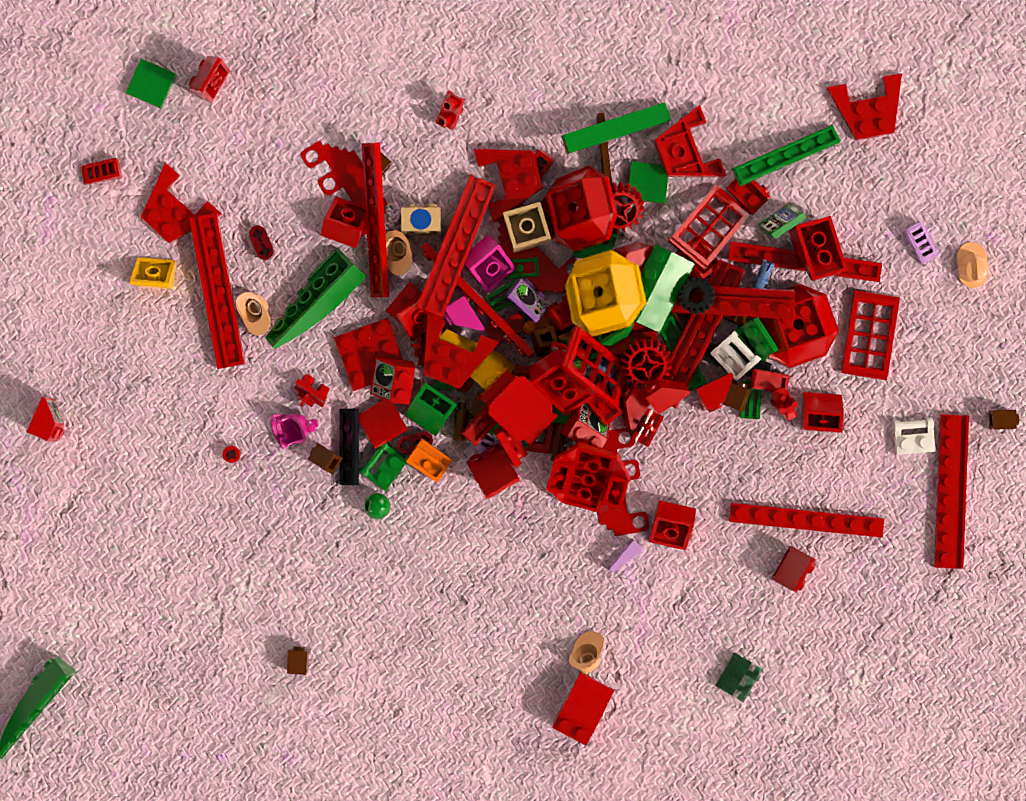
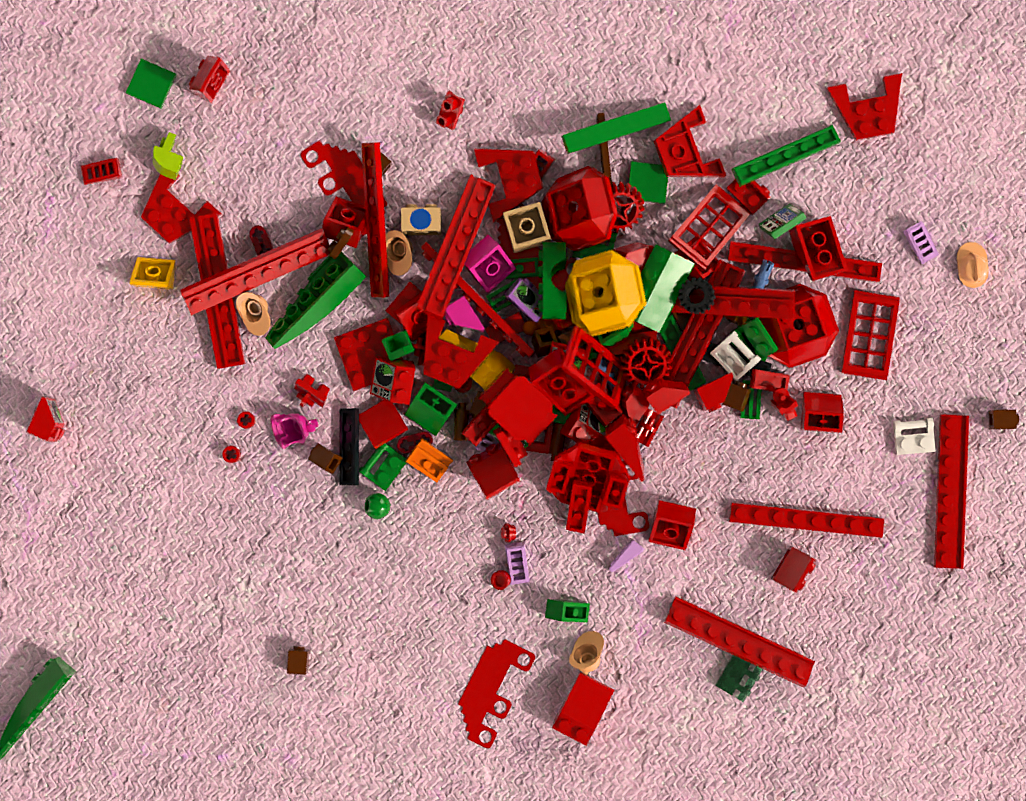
(164, 160): none -> lime brick
(242, 415): none -> red bush
(255, 271): none -> plate
(343, 238): none -> reddish brown plate
(398, 345): none -> green panel
(482, 688): none -> red piece
(500, 579): none -> red tile
(508, 532): none -> red plate
(516, 547): none -> lavender slope
(553, 300): none -> green arch
(567, 610): none -> green slope
(579, 506): none -> red plate
(624, 439): none -> red slope
(739, 642): none -> red plate

